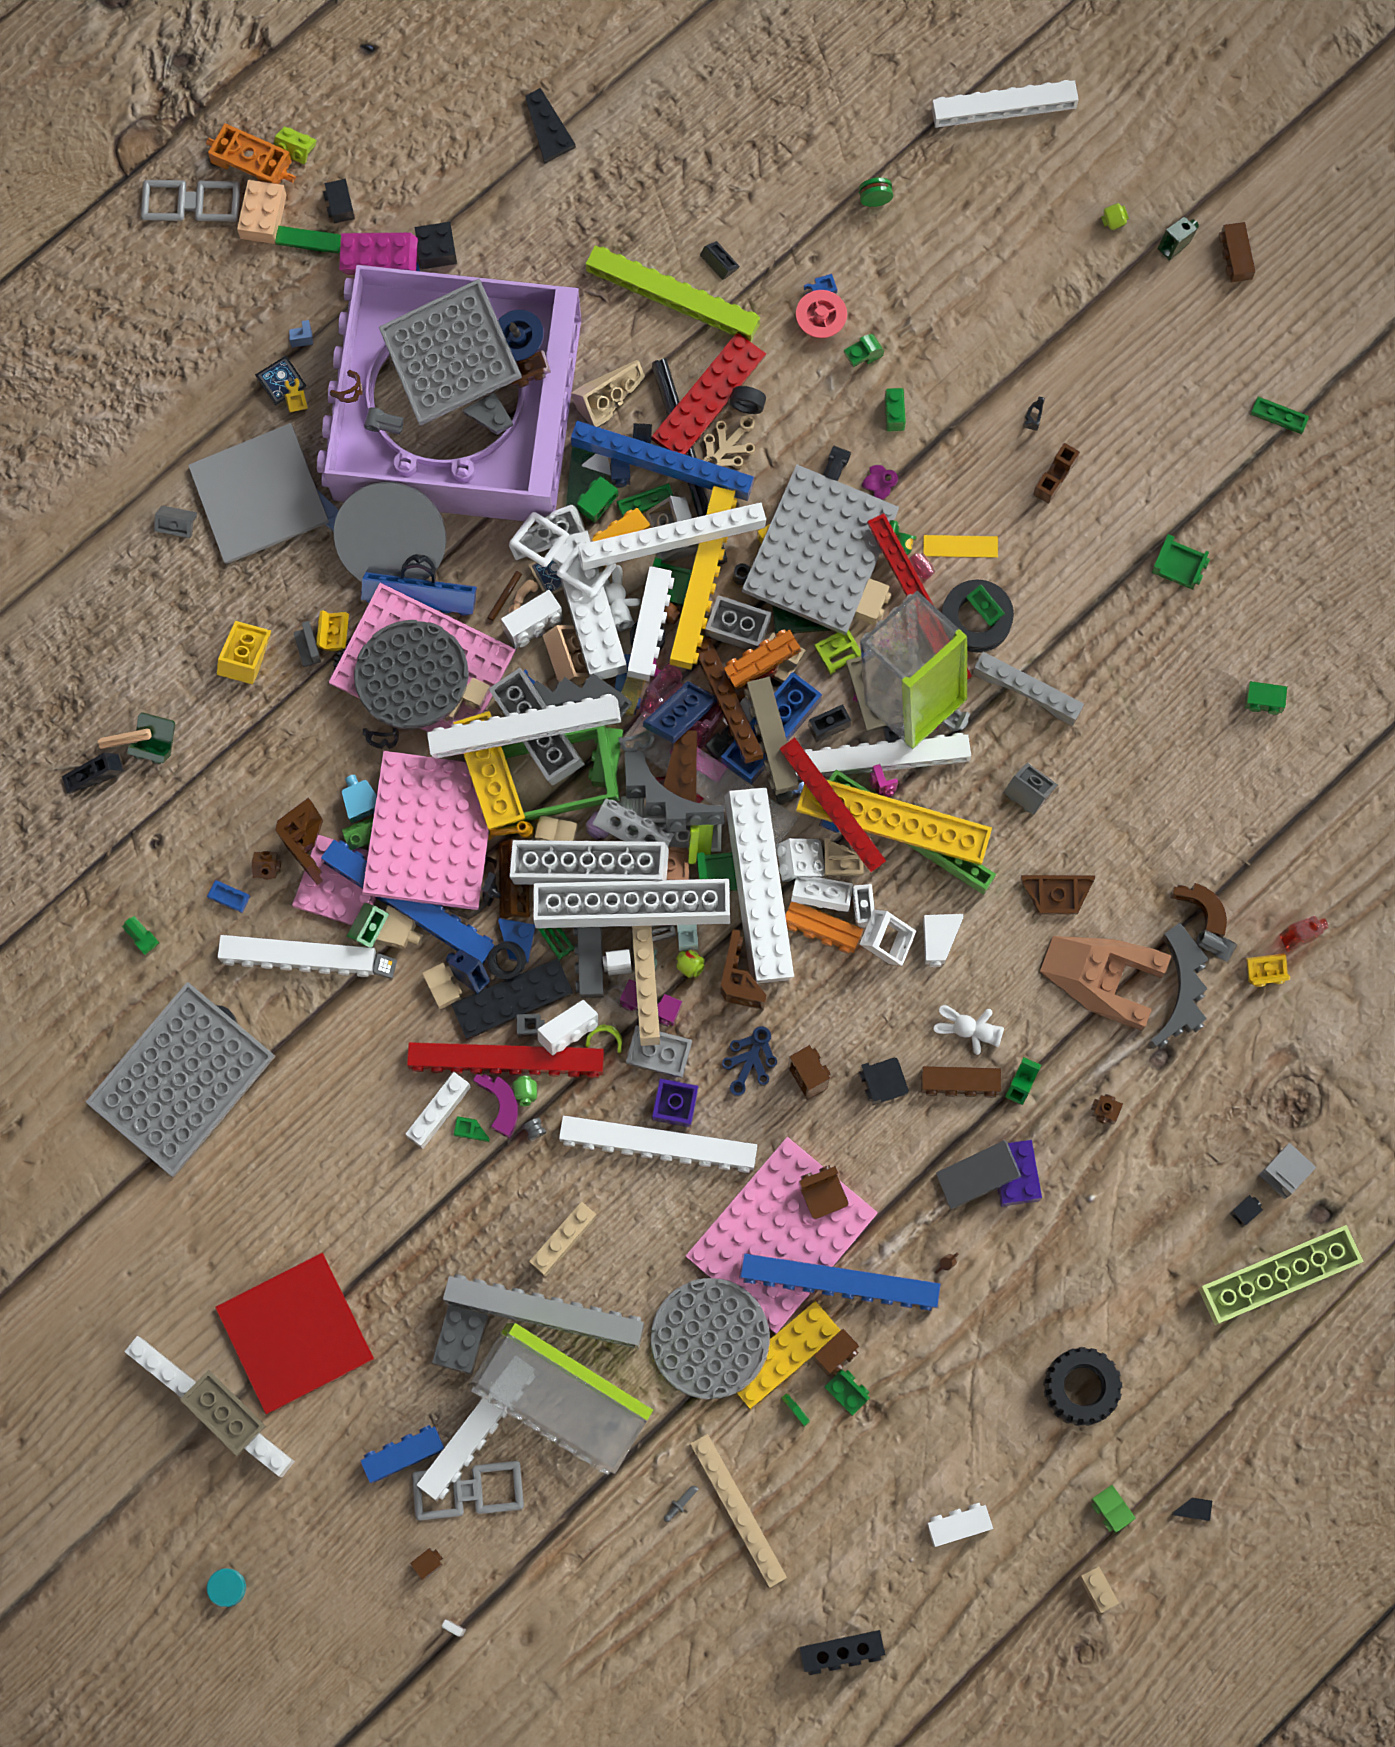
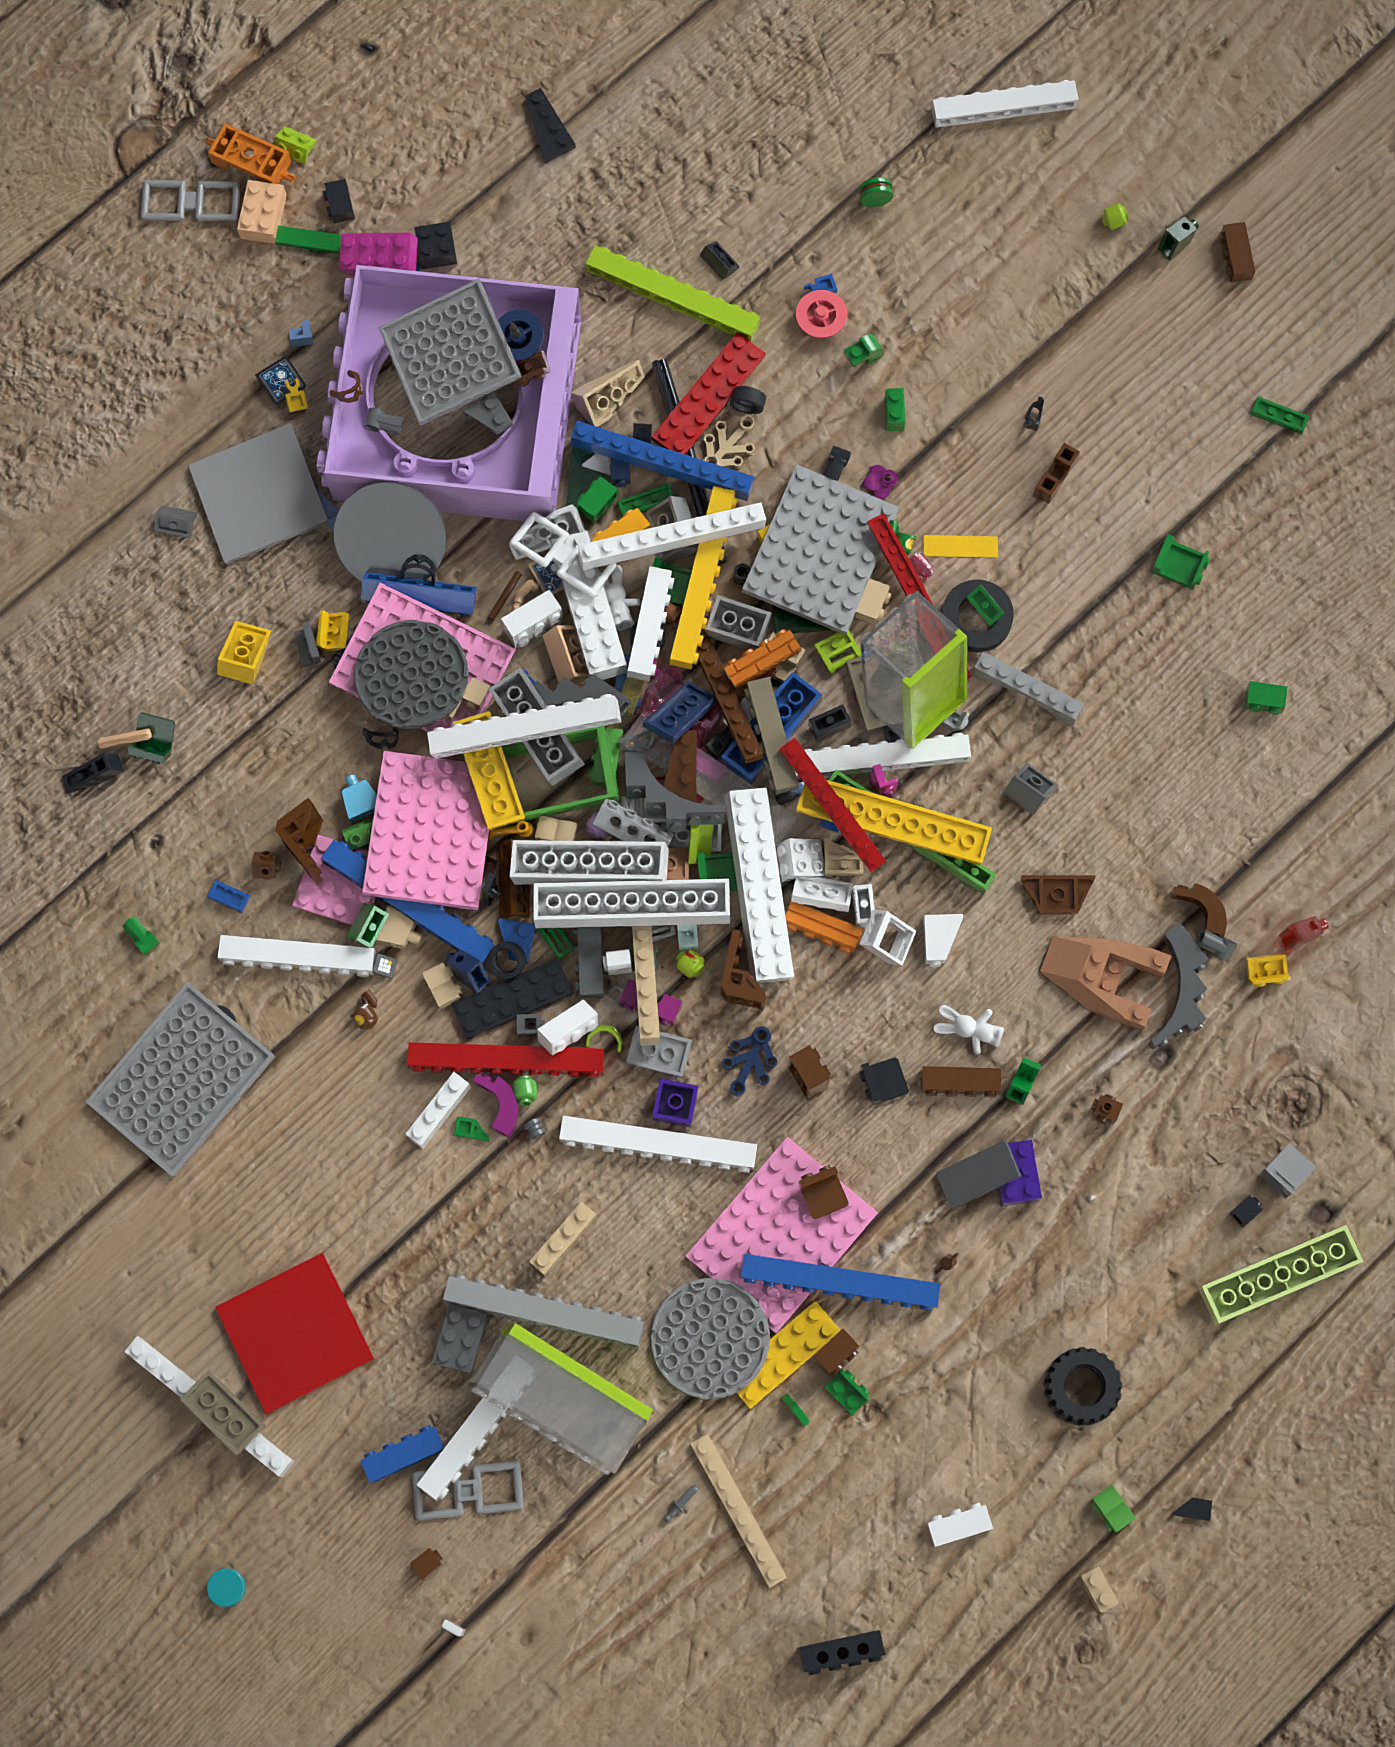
(366, 1016): none -> reddish brown piece

